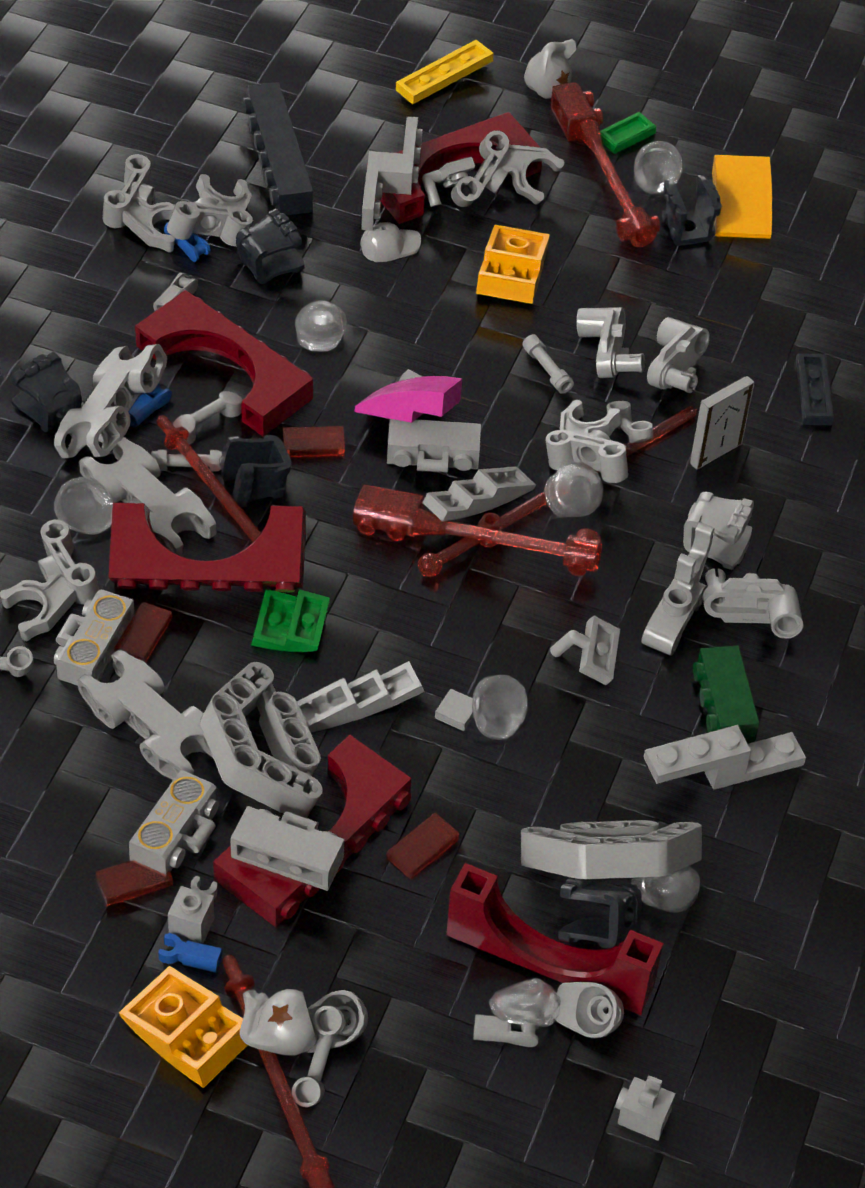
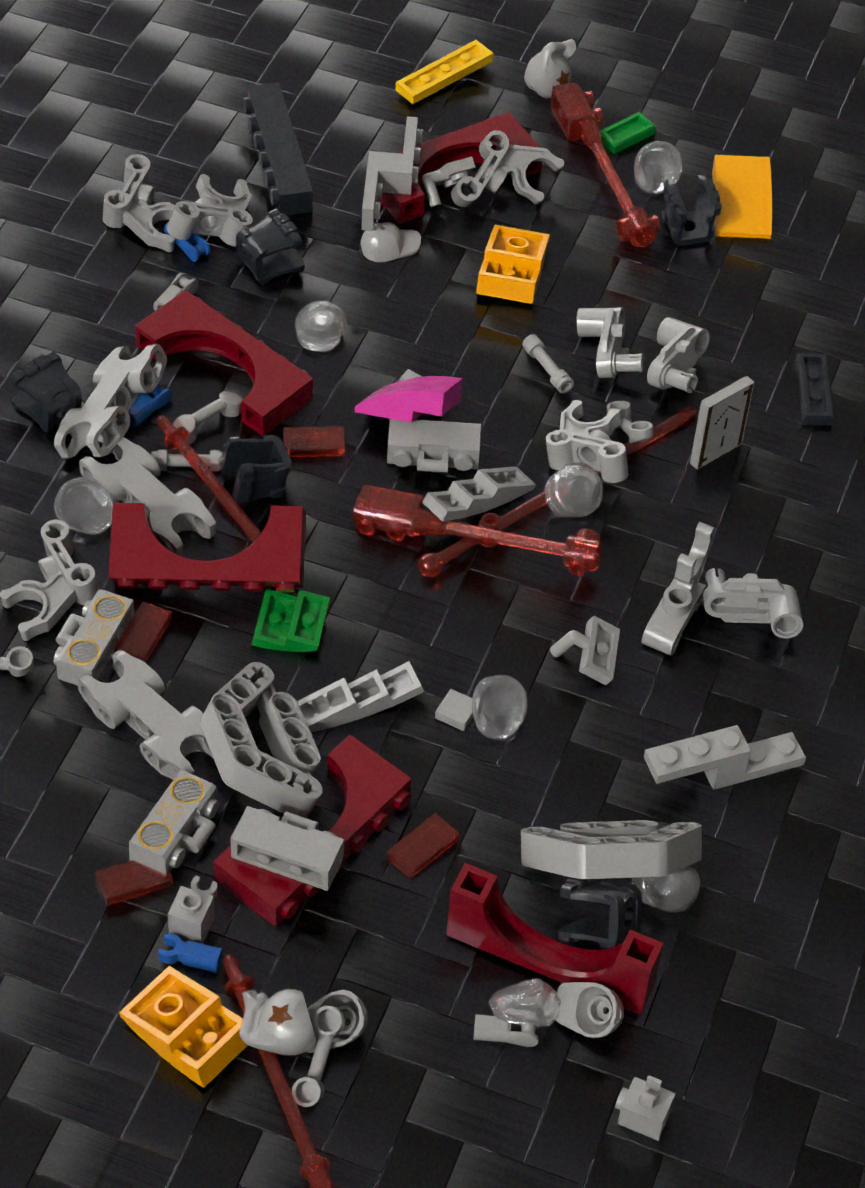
(726, 691): dark green brick -> none
(730, 524): light grey piece -> none

